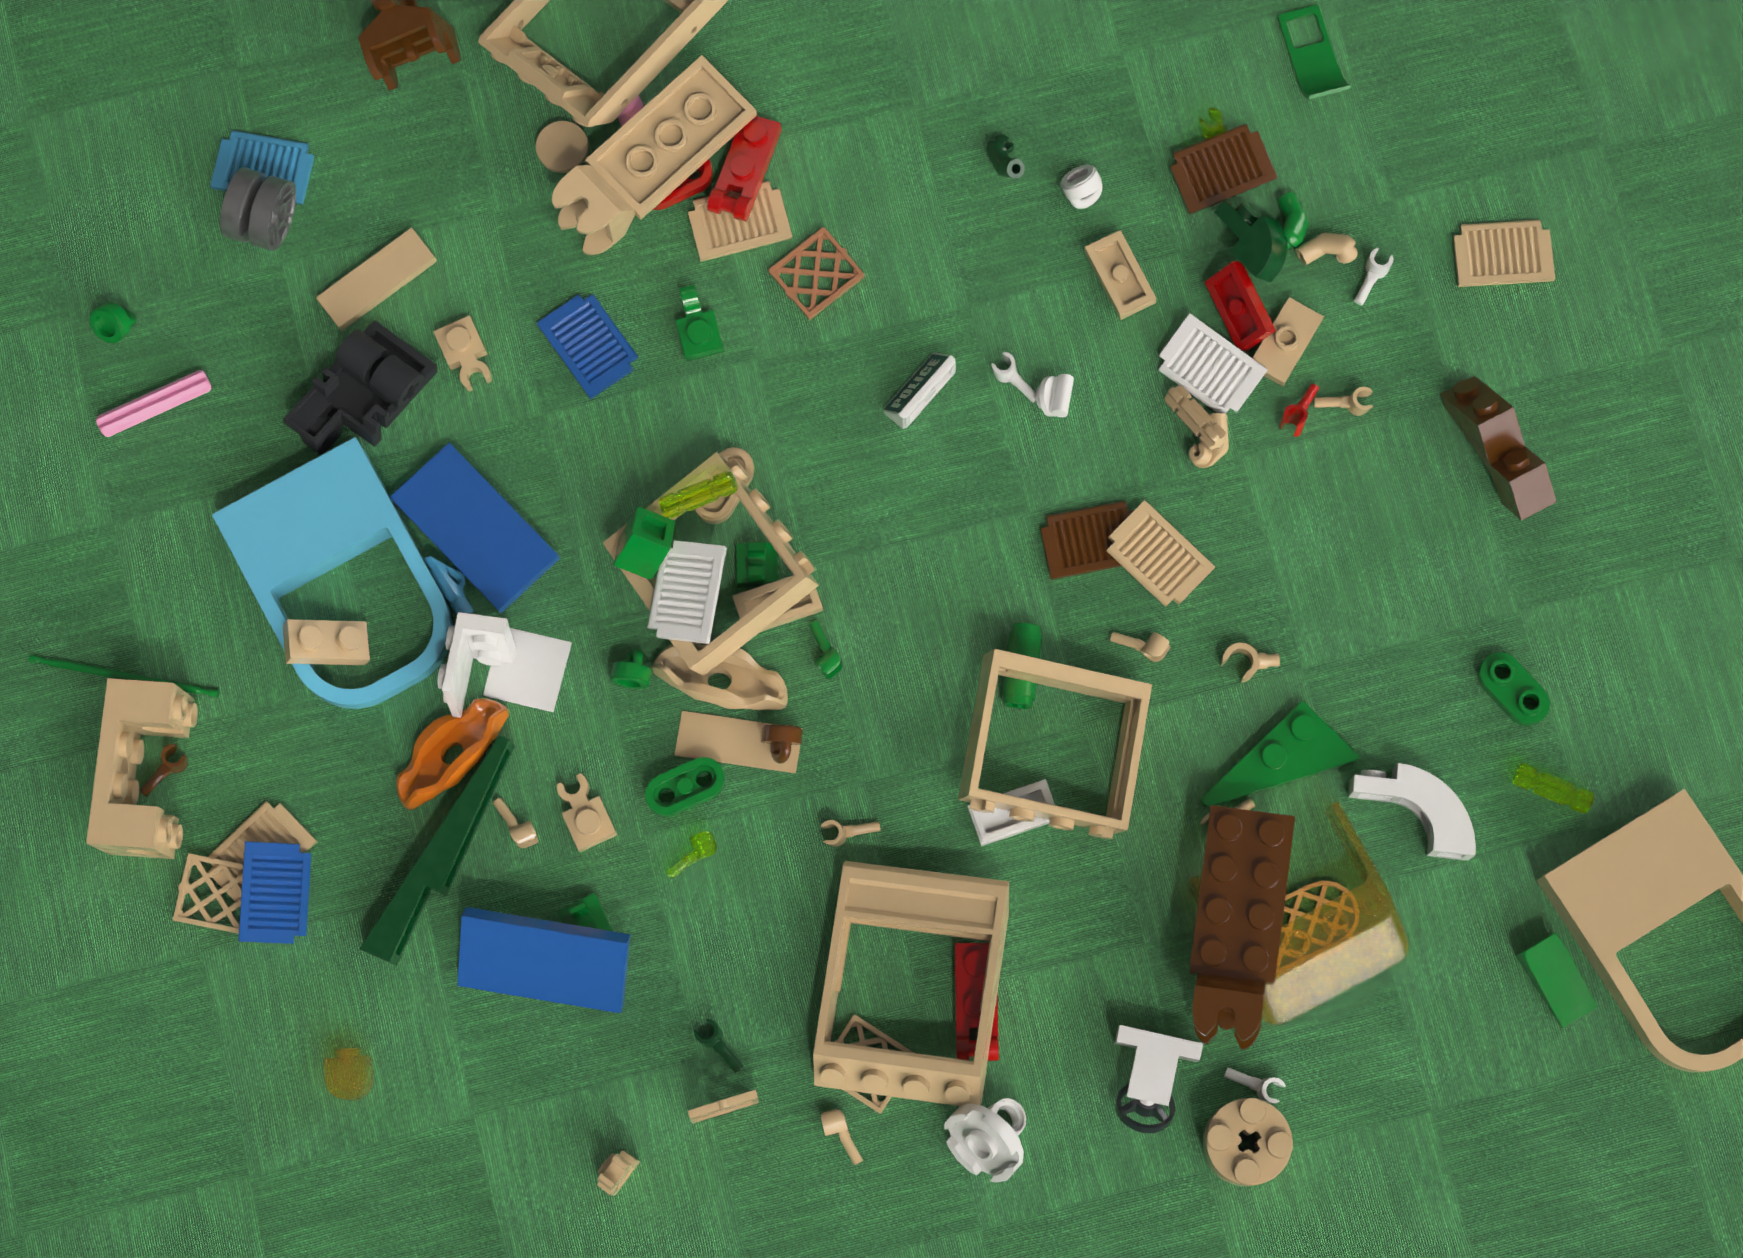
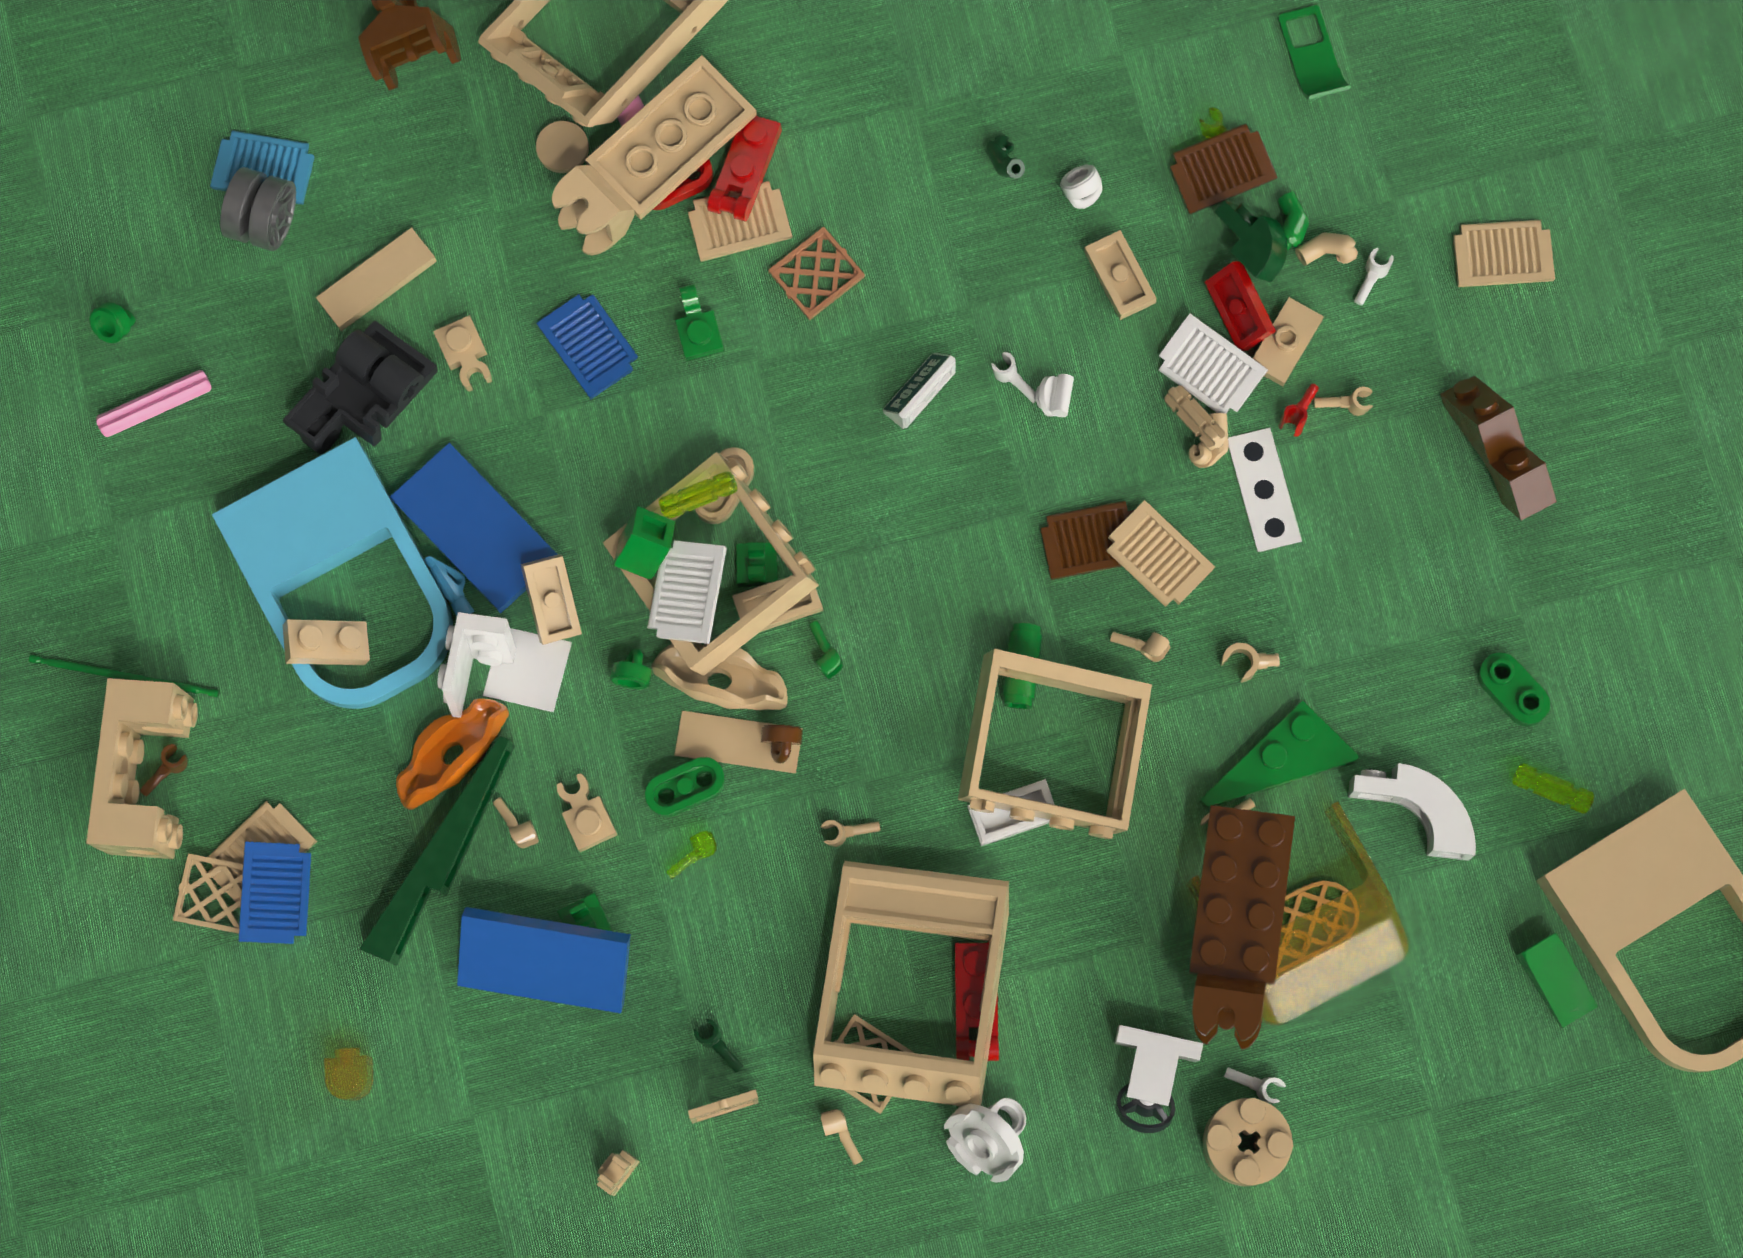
(551, 599): none -> tan plate
(1264, 490): none -> white sticker

